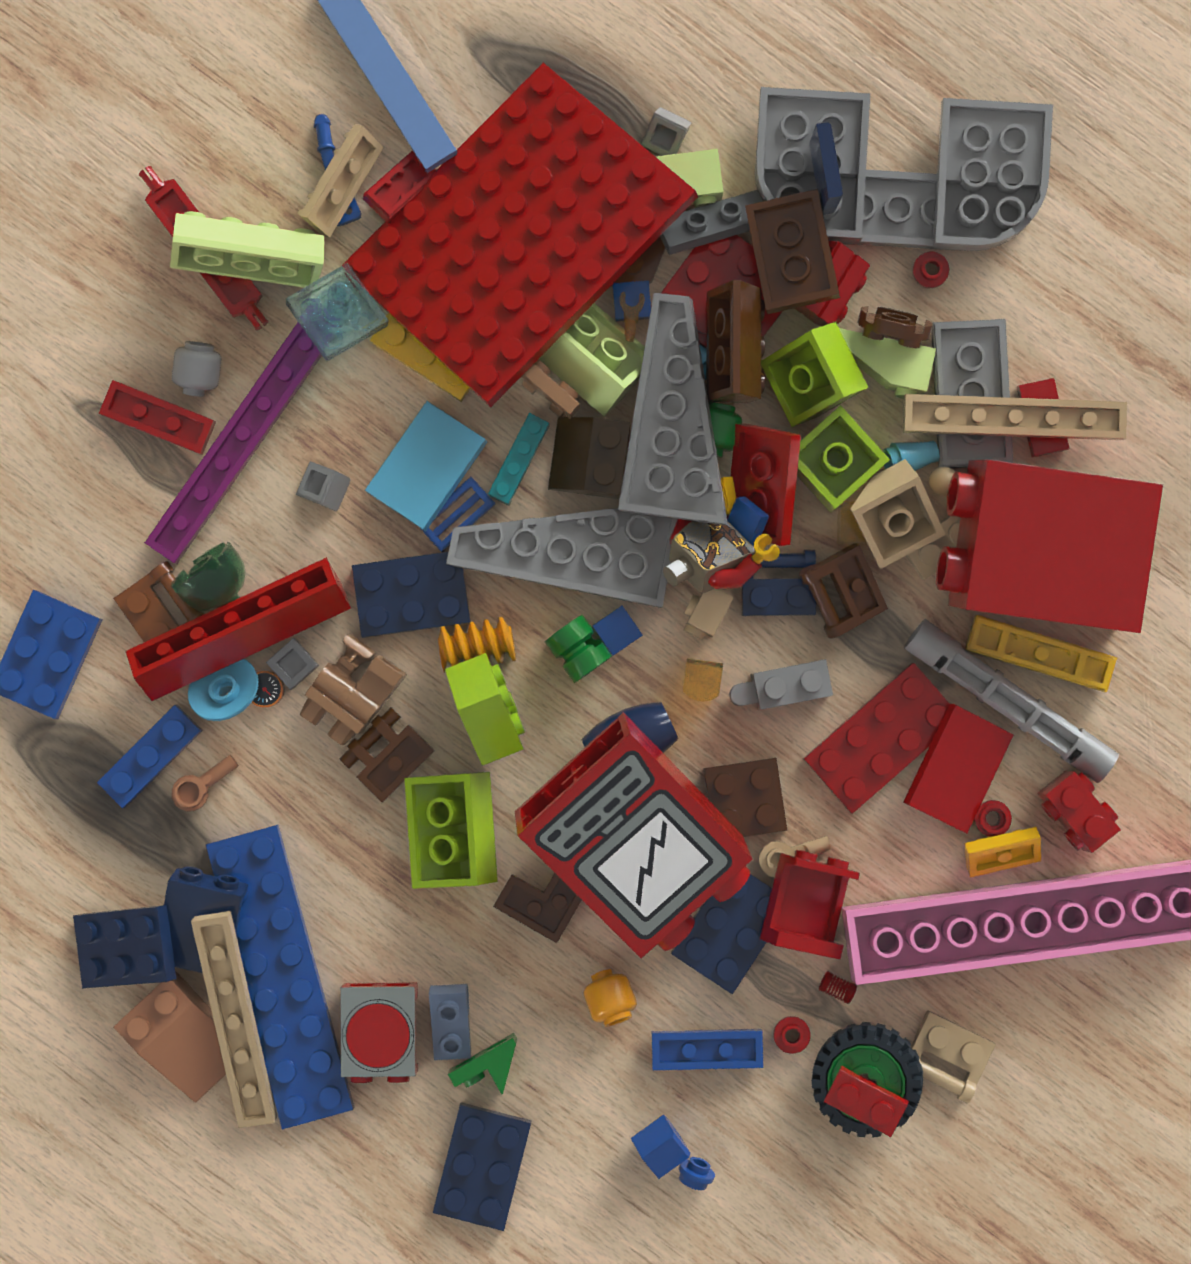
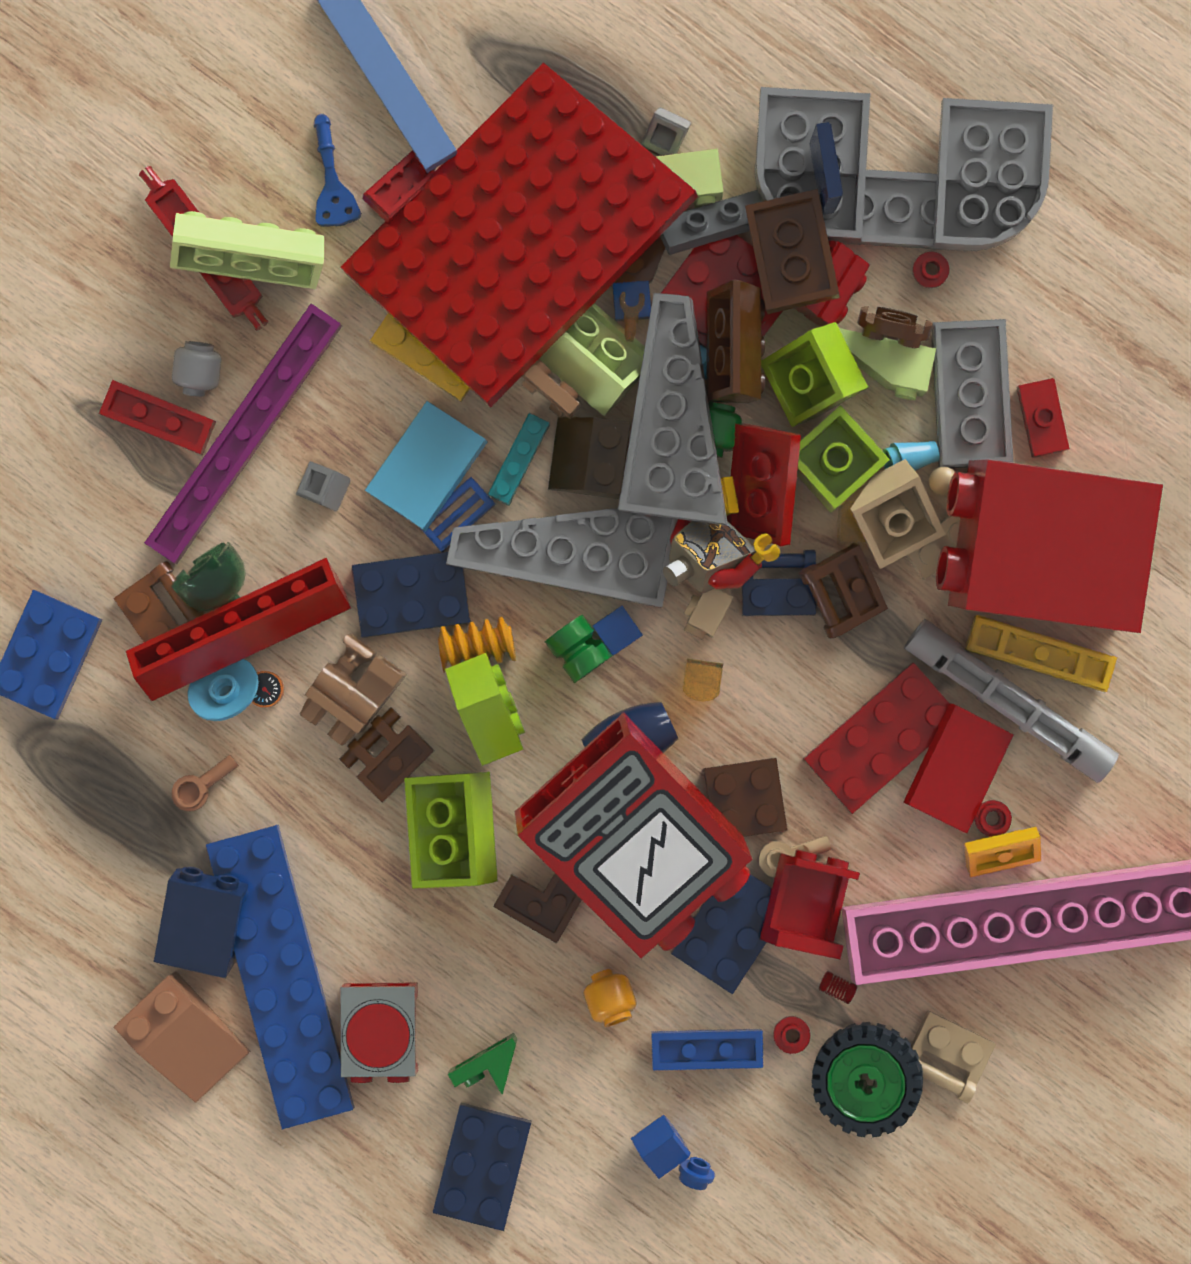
(124, 947): dark blue plate -> none
(149, 756): blue plate -> none
(234, 1019): tan plate -> none
(292, 664): flat silver plate -> none
(337, 312): clear light blue plate -> none
(341, 180): tan plate -> none
(450, 1021): sand blue plate -> none
(748, 519): blue tile -> none
(784, 686): light grey brick -> none
(866, 1101): red plate -> none
(1014, 417): tan plate -> none
(1073, 804): red brick -> none

